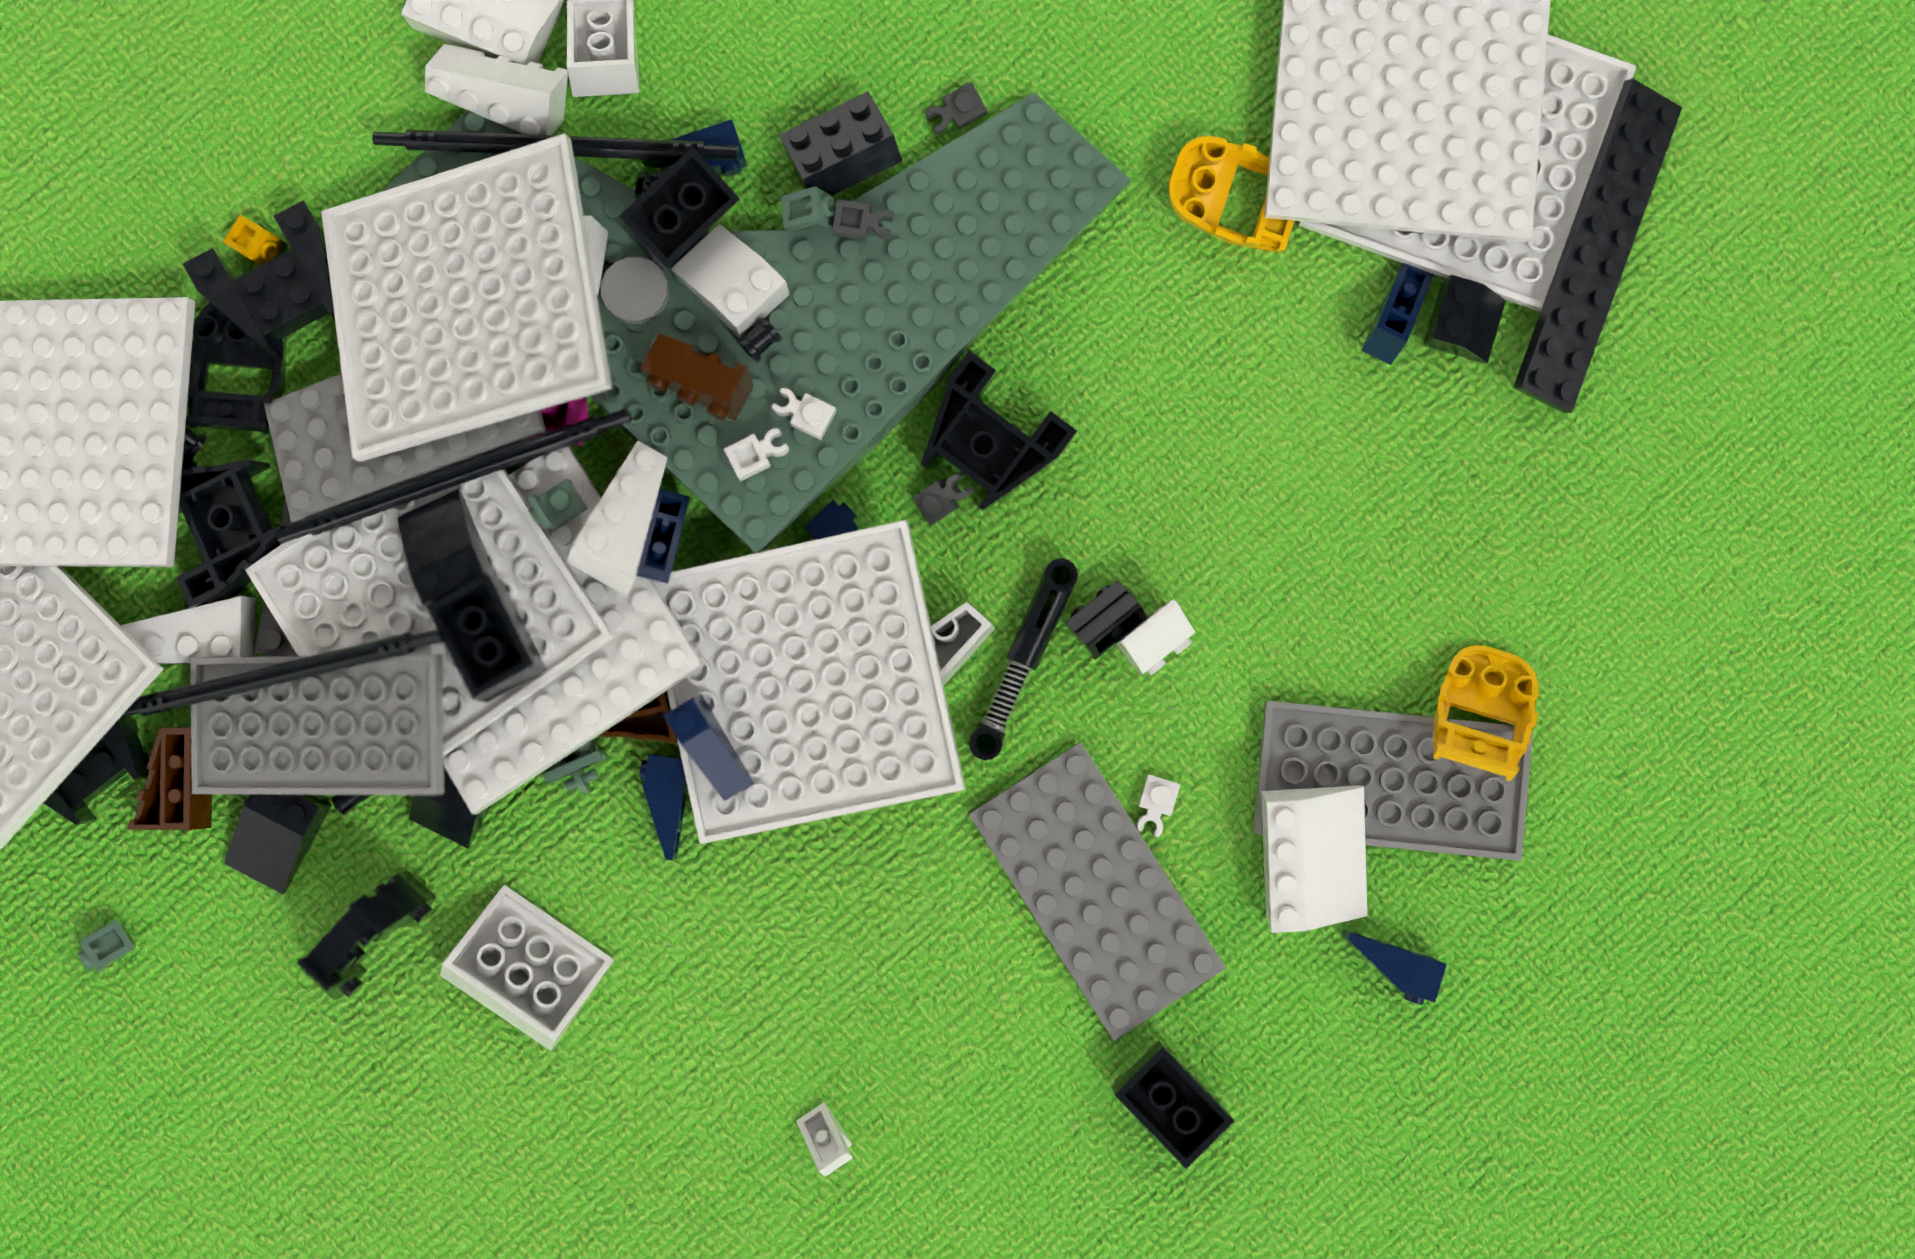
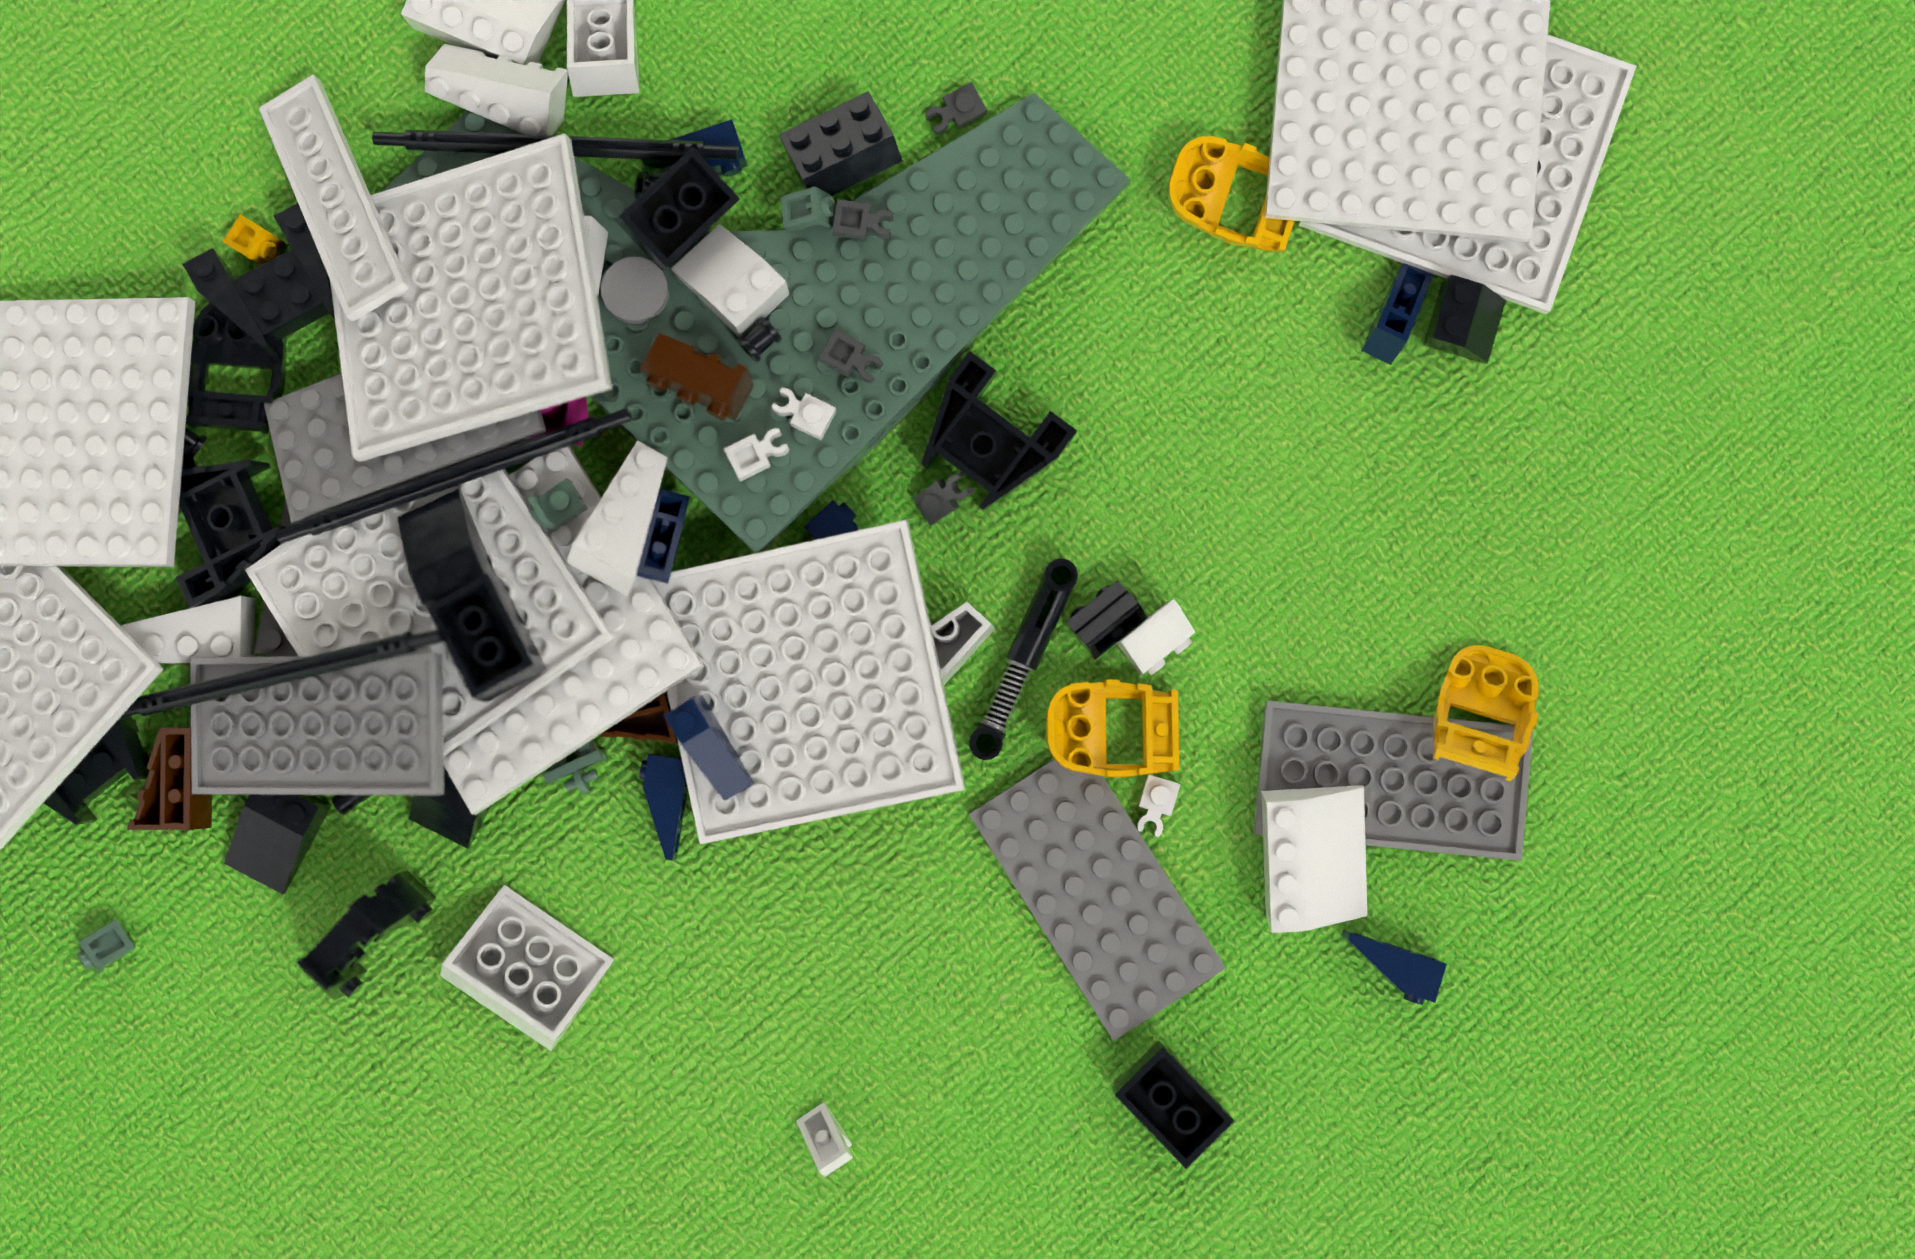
(334, 198): none -> white plate
(845, 354): none -> dark grey plate
(1079, 728): none -> yellow slope
(1598, 246): black plate -> none

